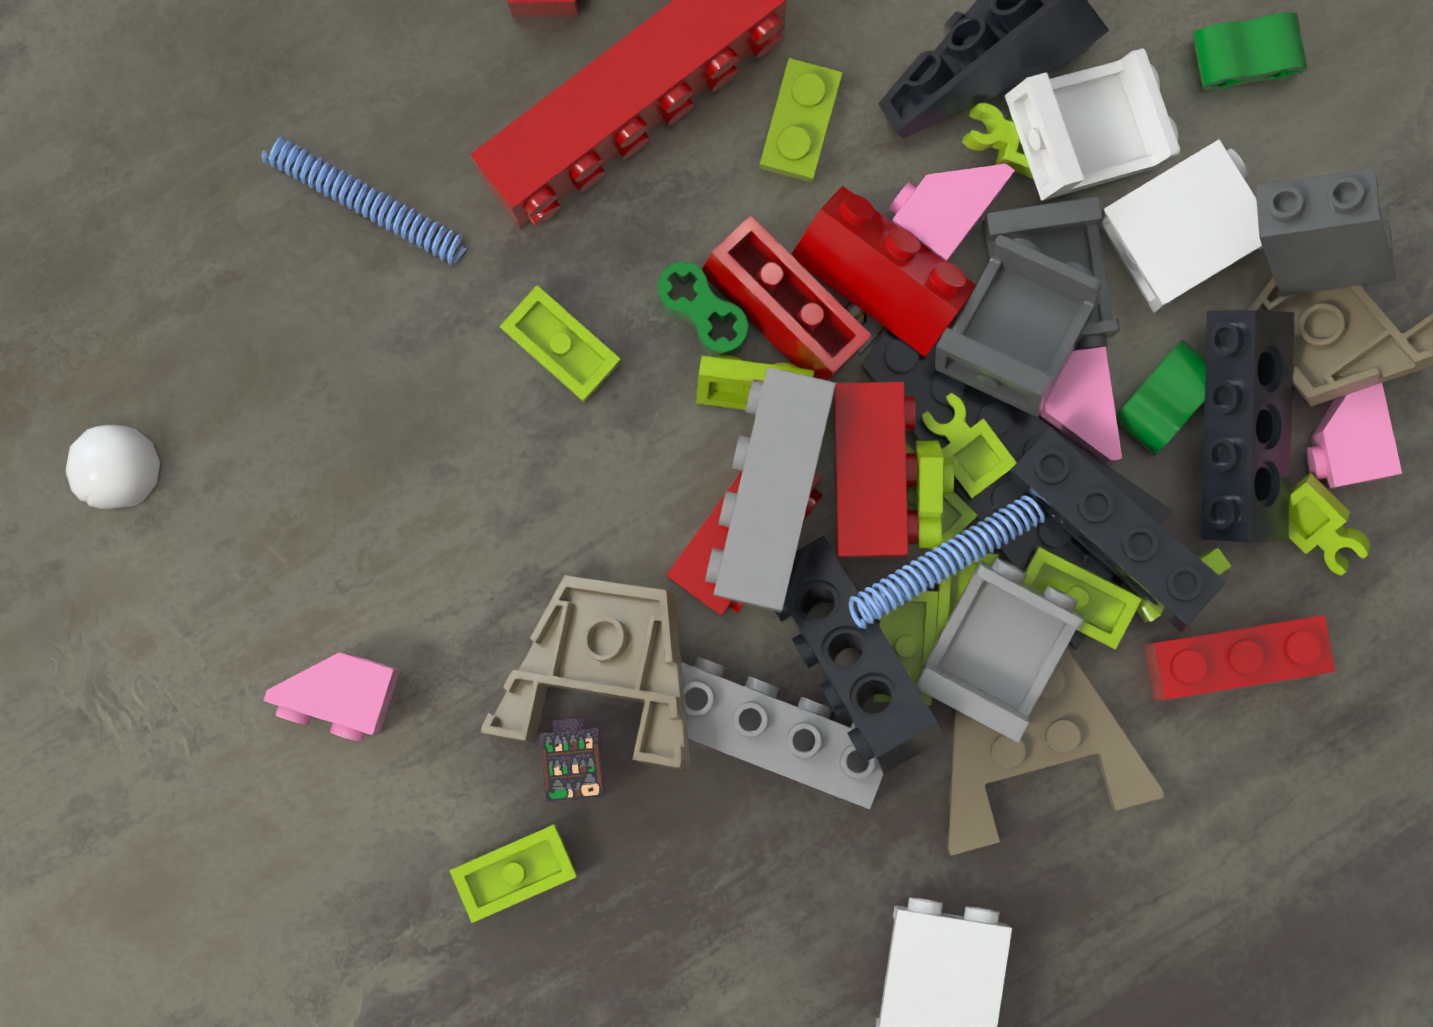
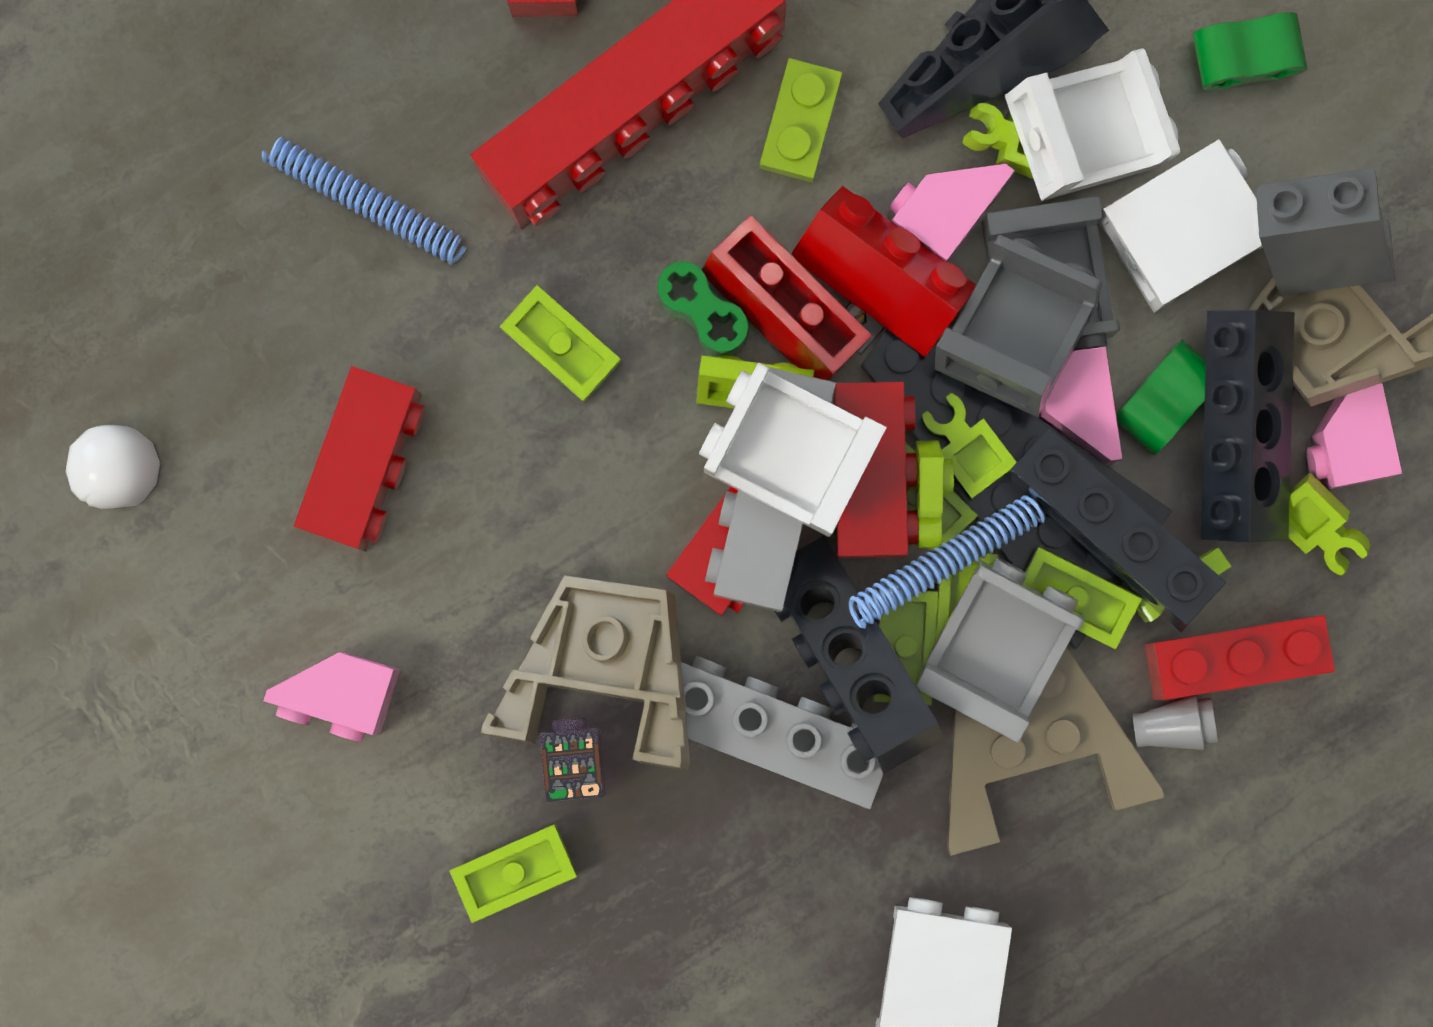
(360, 459): none -> red brick
(790, 449): none -> white panel
(1180, 724): none -> light grey cone

